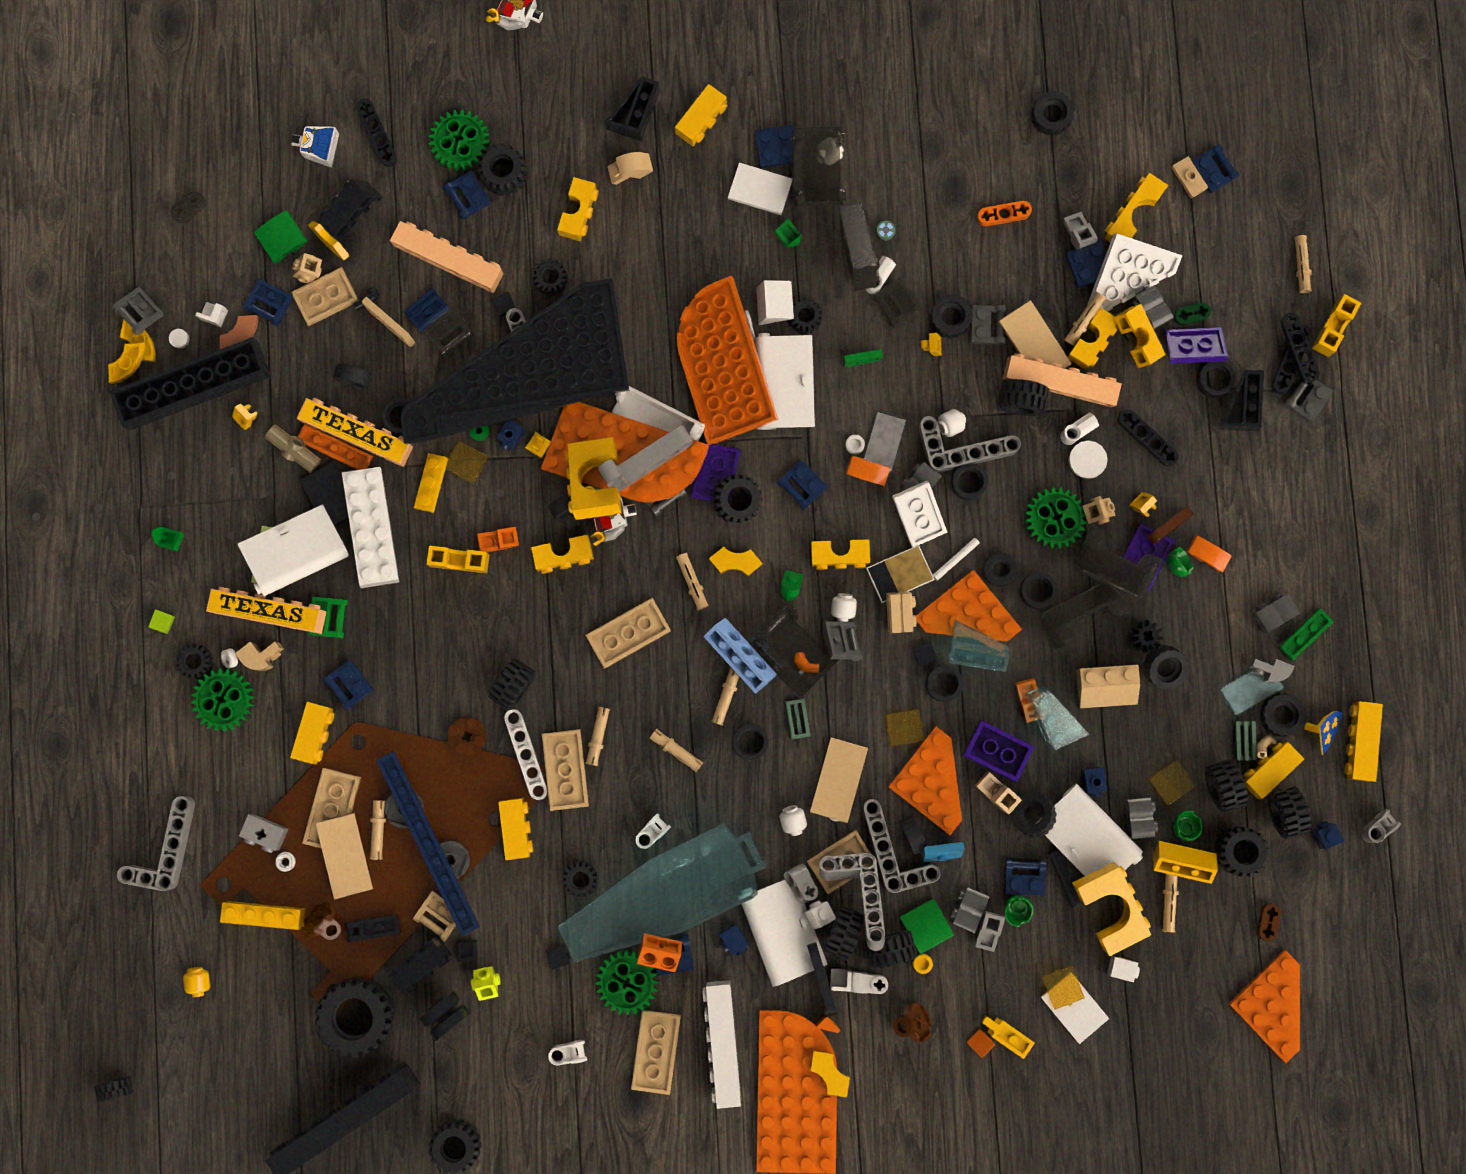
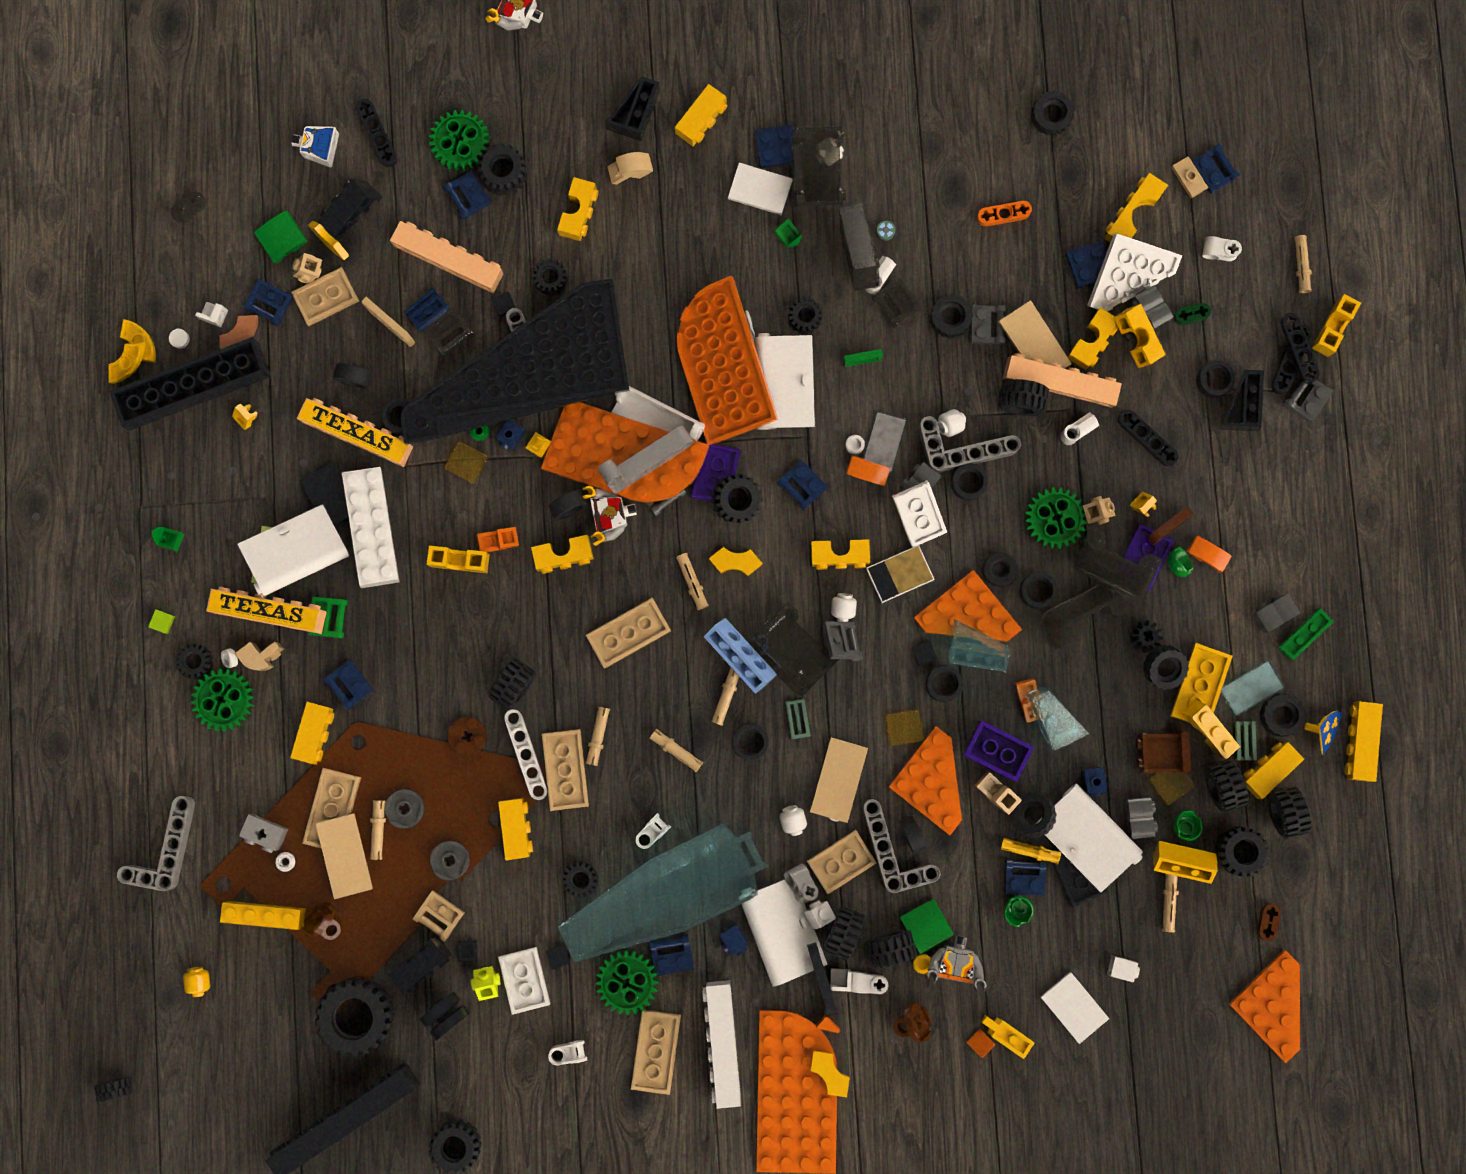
(142, 306): dark grey plate -> none
(292, 448): dark tan piece -> none
(334, 448): orange tile -> none
(373, 295): black arm -> none
(373, 928): black plate -> none
(428, 843): dark blue plate -> none
(431, 482): yellow plate -> none
(524, 980): none -> white tile
(582, 458): yellow arch -> none
(659, 952): orange brick -> none
(774, 301): white slope -> none
(791, 585): green plate -> none
(803, 664): orange arm -> none
(867, 891): light grey beam -> none
(900, 612): tan brick -> none
(932, 345): yellow tile -> none
(943, 852): dark azure plate -> none
(955, 559): white bar -> none
(957, 964): none -> torso
(969, 909): dark grey brick -> none
(989, 931): light grey brick -> none
(1029, 850): none -> yellow pin
(1063, 987): clear yellow piece -> none
(1080, 232): light grey brick -> none
(1086, 317): tan pin -> none
(1087, 459): white tile -> none
(1108, 686): tan slope -> none
(1132, 925): yellow arch -> none
(1163, 753): none -> reddish brown panel
(1195, 345): dark purple tile -> none
(1204, 679): none -> yellow plate
(1208, 724): none -> yellow arch
(1218, 248): none -> white piece
(1262, 746): tan arm -> none
(1274, 672): light grey brick -> none
(1327, 835): dark blue brick -> none
(1383, 825): light grey piece -> none

